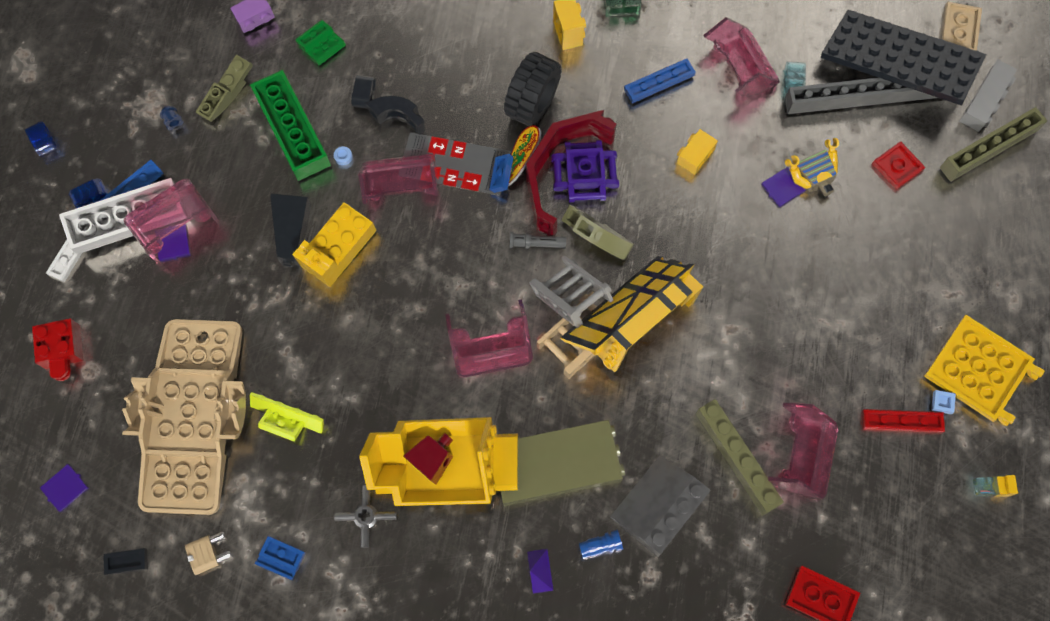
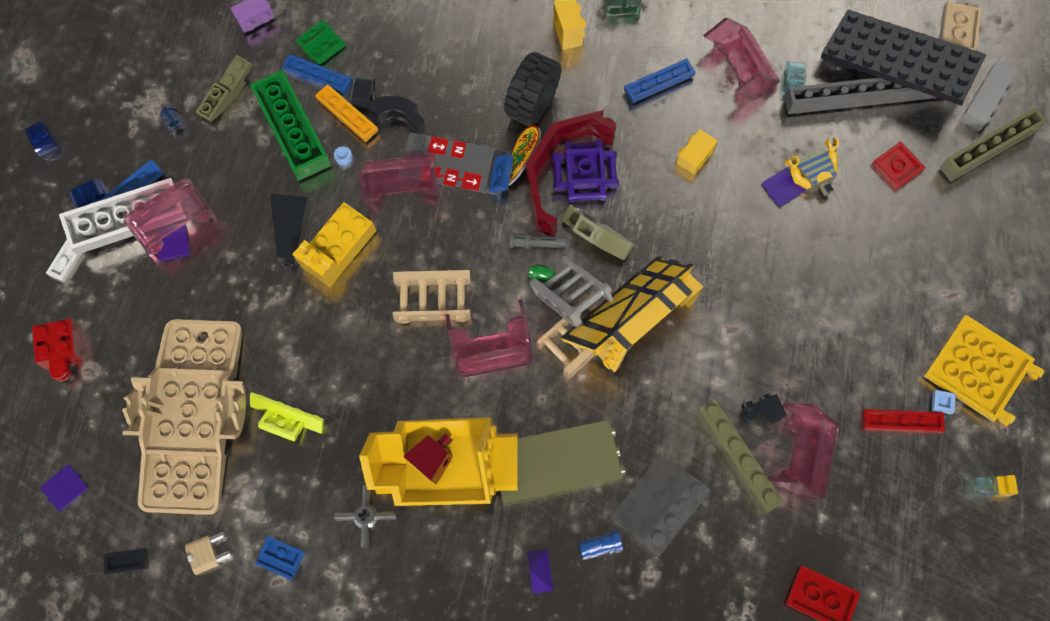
(316, 74): none -> blue tile
(346, 113): none -> light orange plate
(427, 278): none -> tan fence
(541, 273): none -> green plant
(768, 408): none -> black brick

